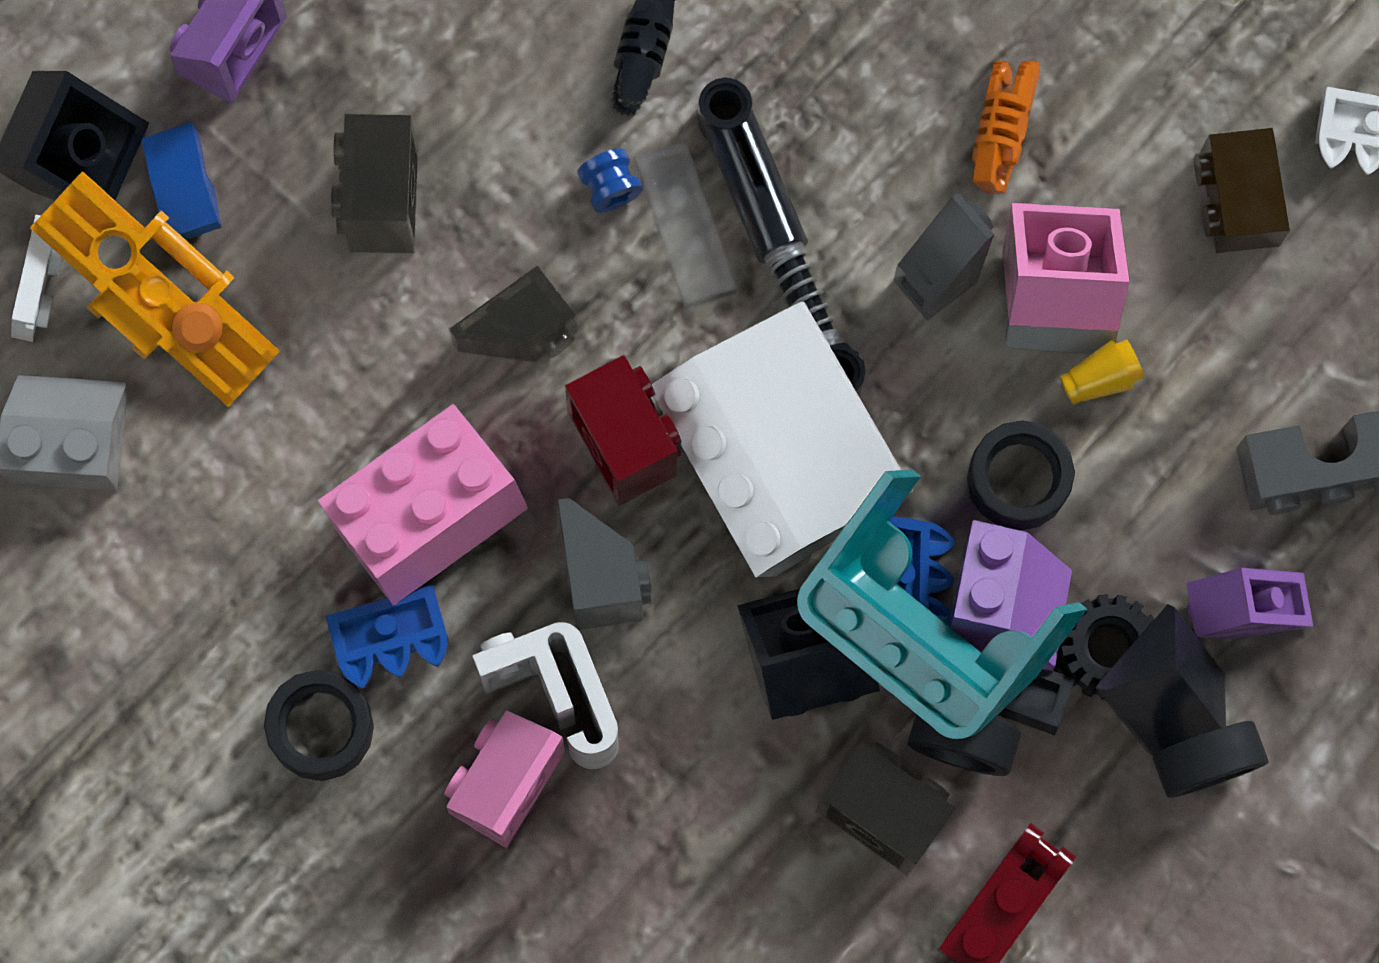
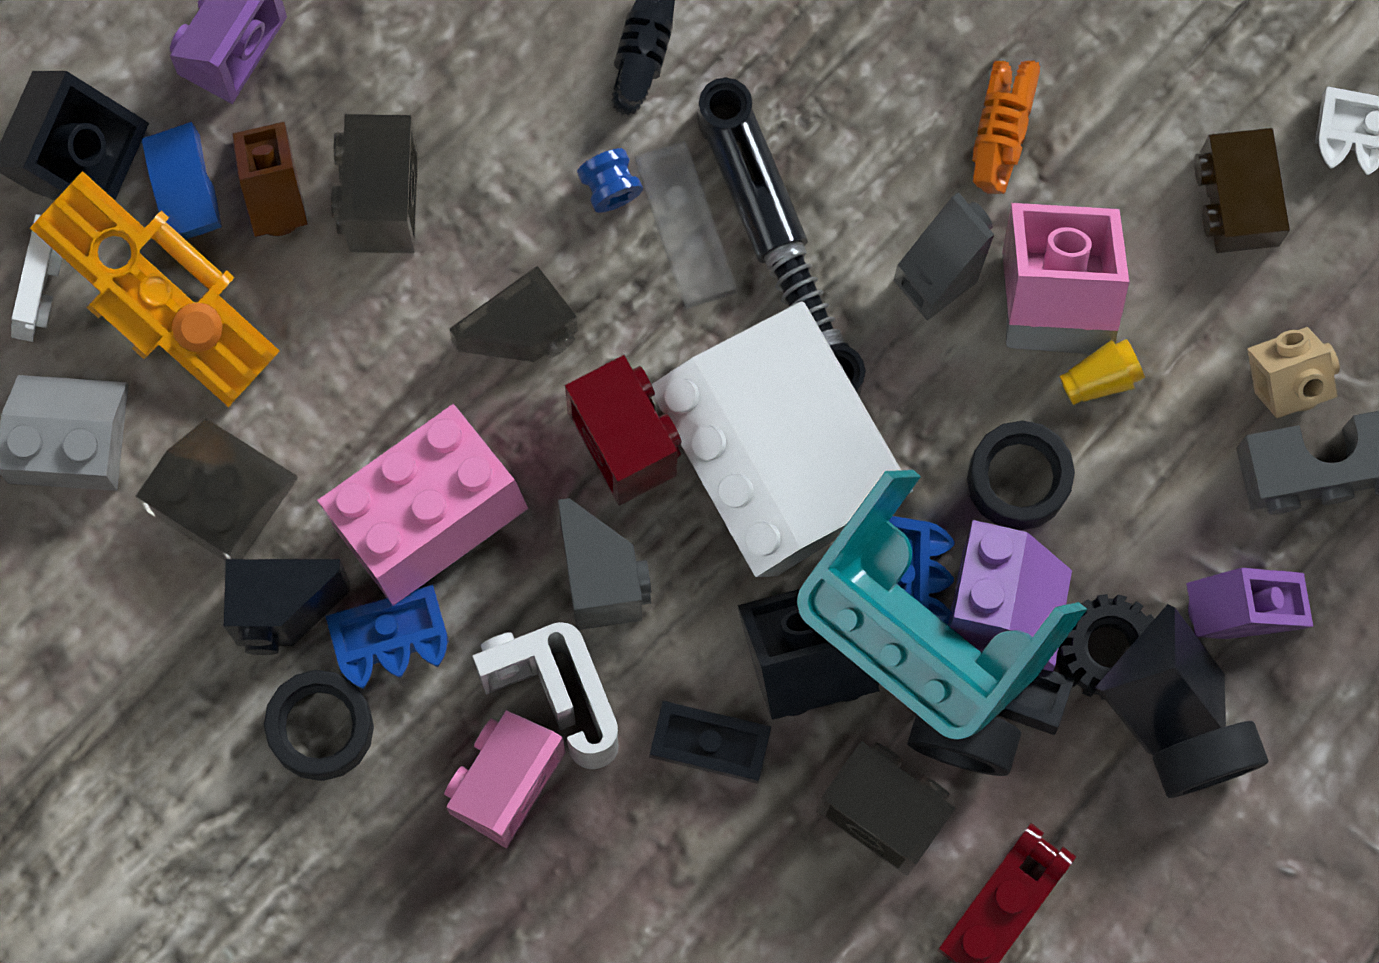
(216, 490): none -> clear smoke slope
(269, 180): none -> reddish brown slope
(279, 599): none -> black slope
(710, 742): none -> black plate
(1293, 372): none -> tan brick

